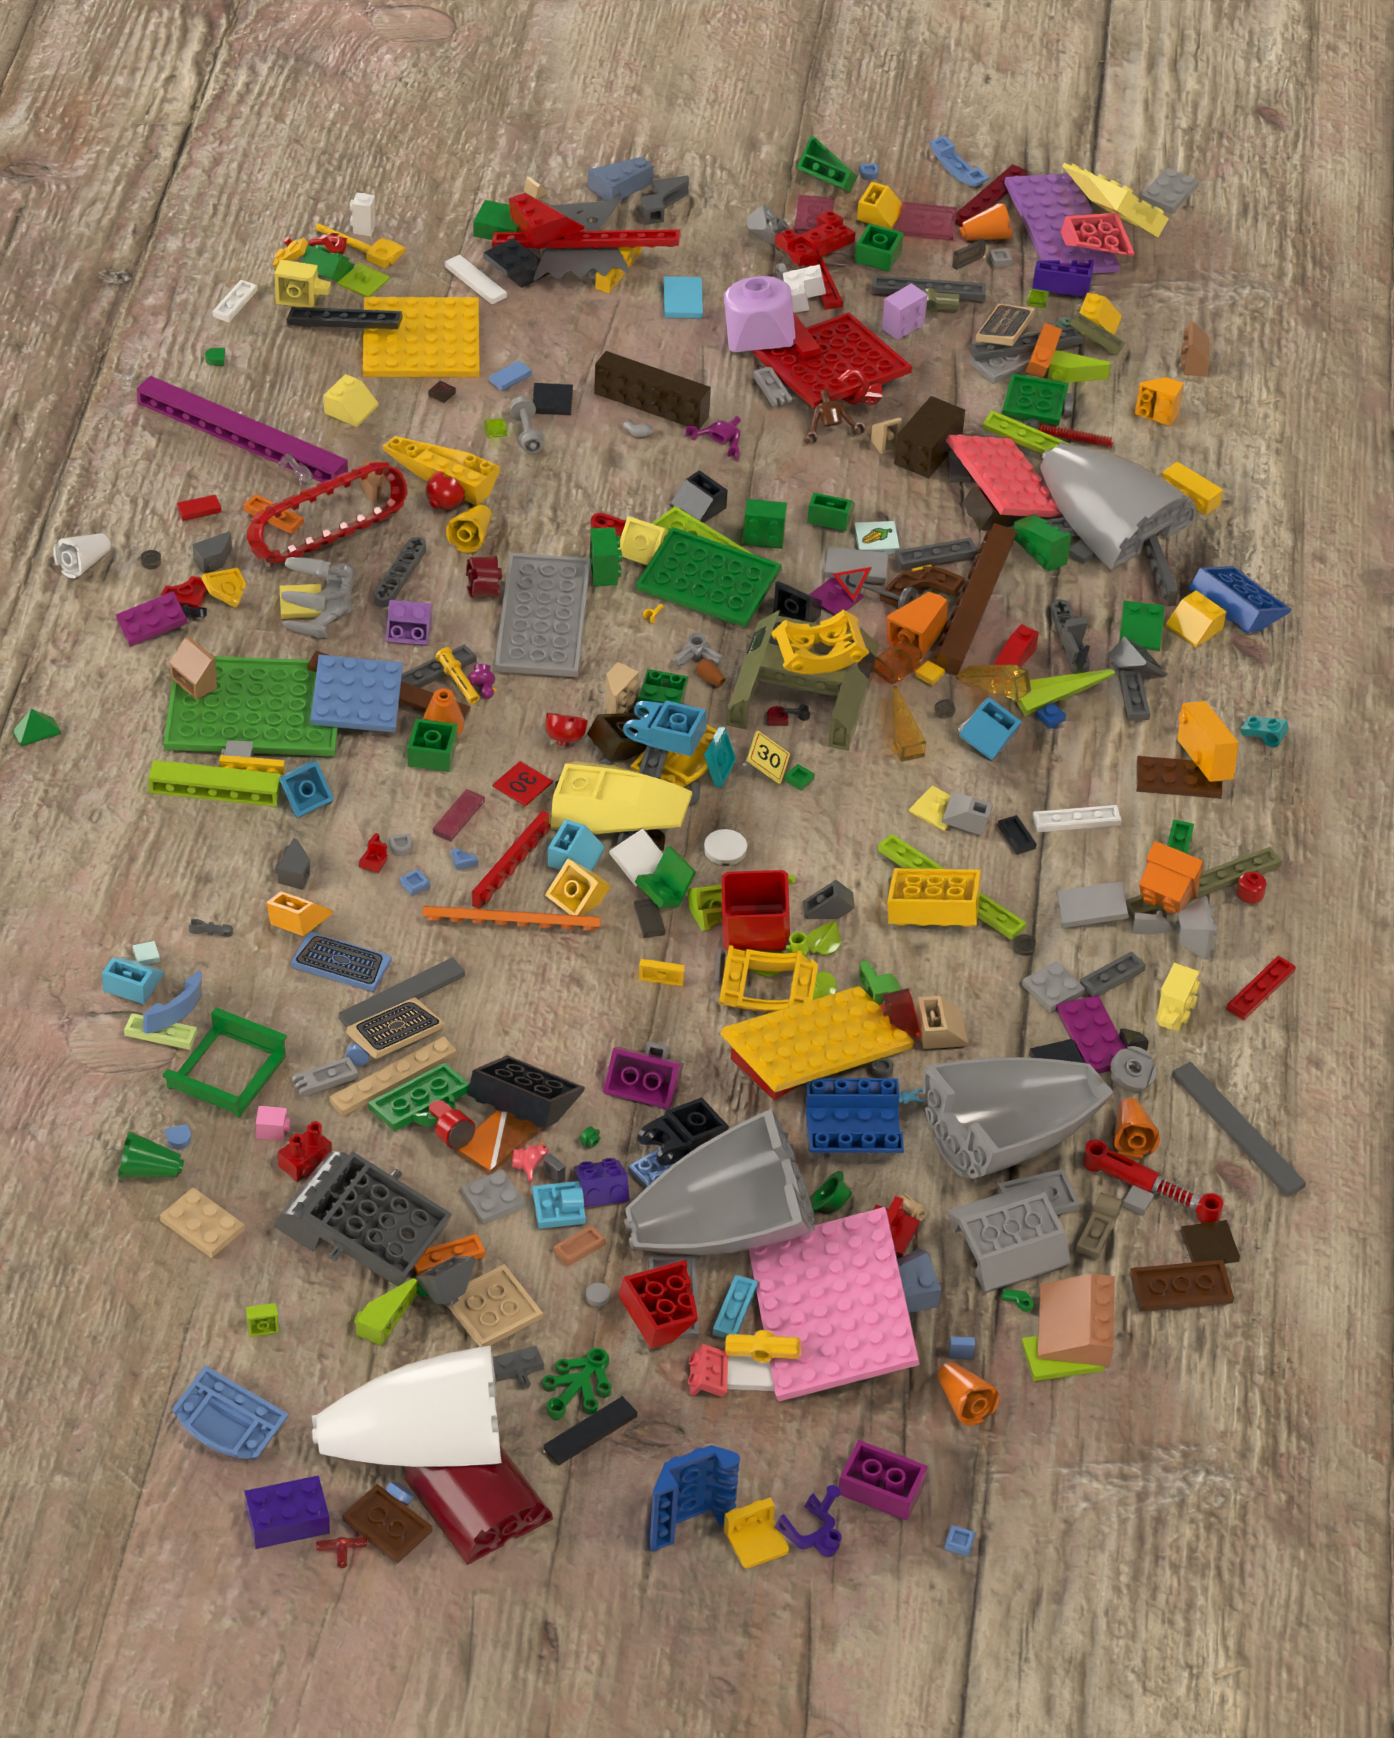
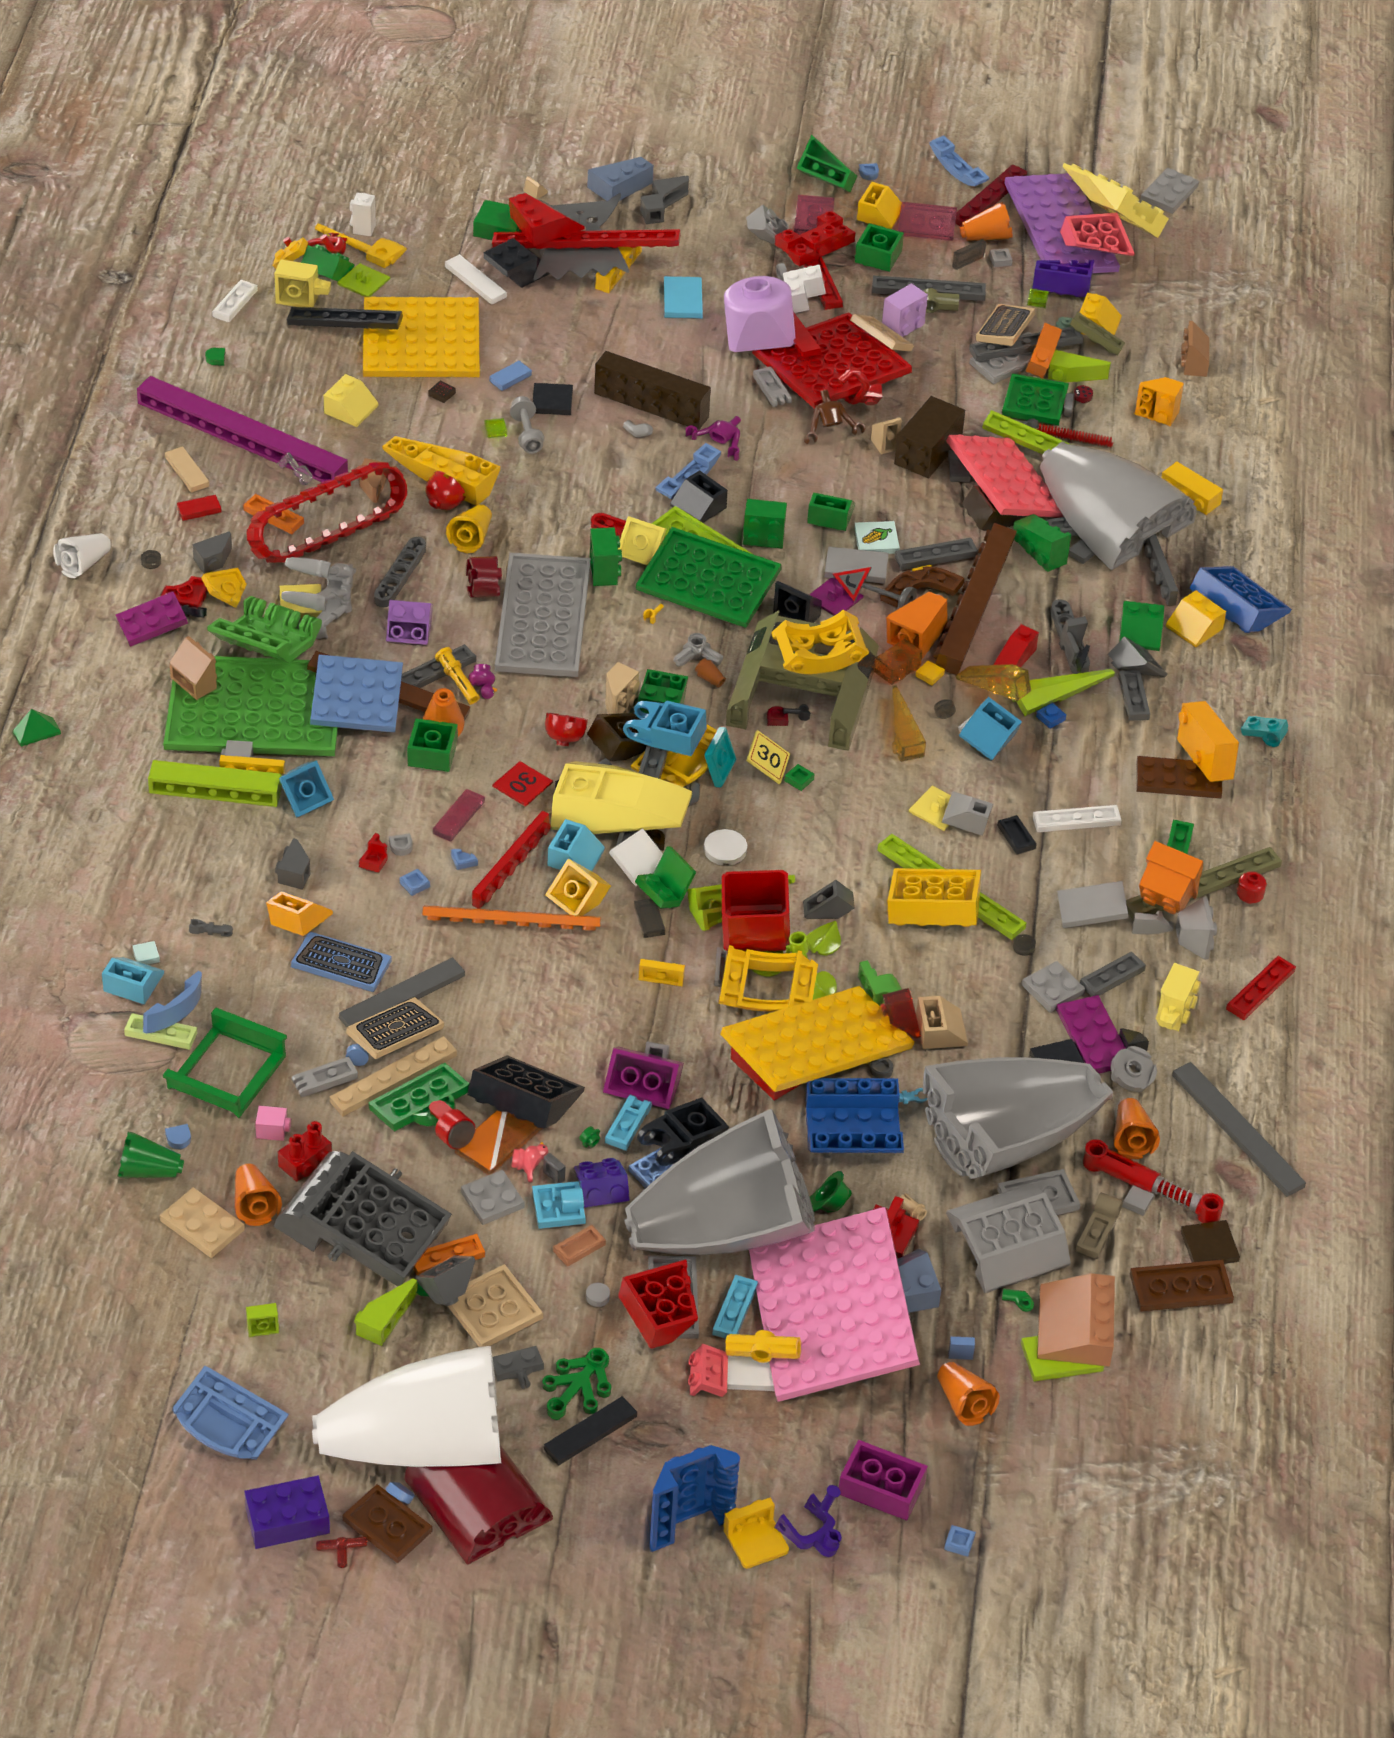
(187, 469): none -> tan tile
(255, 1196): none -> orange cone
(270, 635): none -> bright green slope
(627, 1122): none -> medium azure plate
(702, 460): none -> medium blue slope
(882, 332): none -> tan tile
(1083, 394): none -> dark red tile

